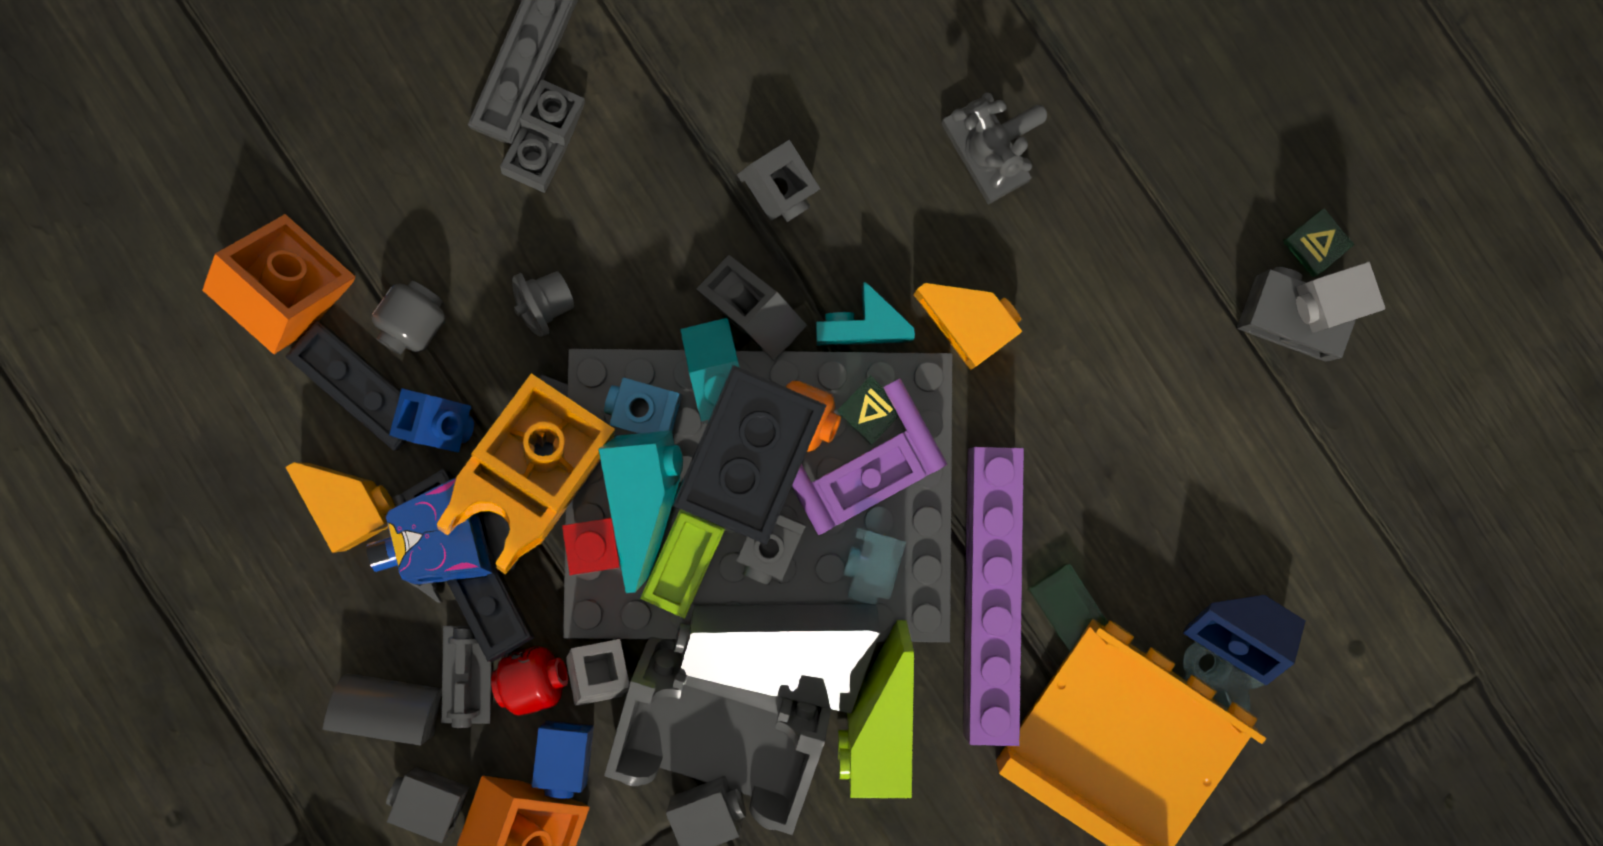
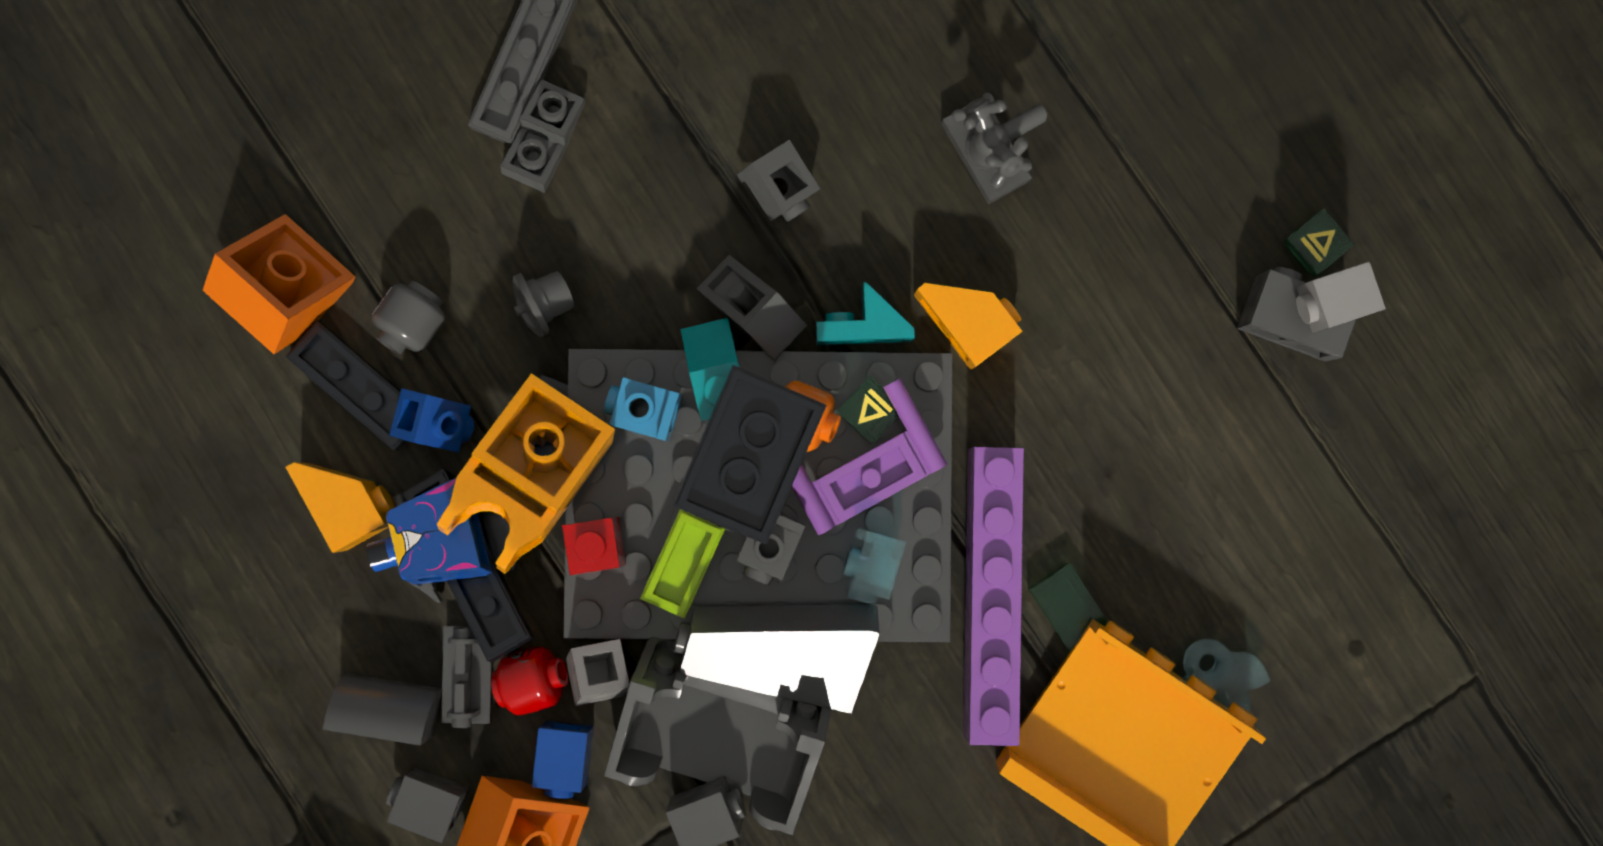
(641, 487): teal slope -> none
(879, 731): lime slope -> none
(1250, 634): dark blue slope -> none

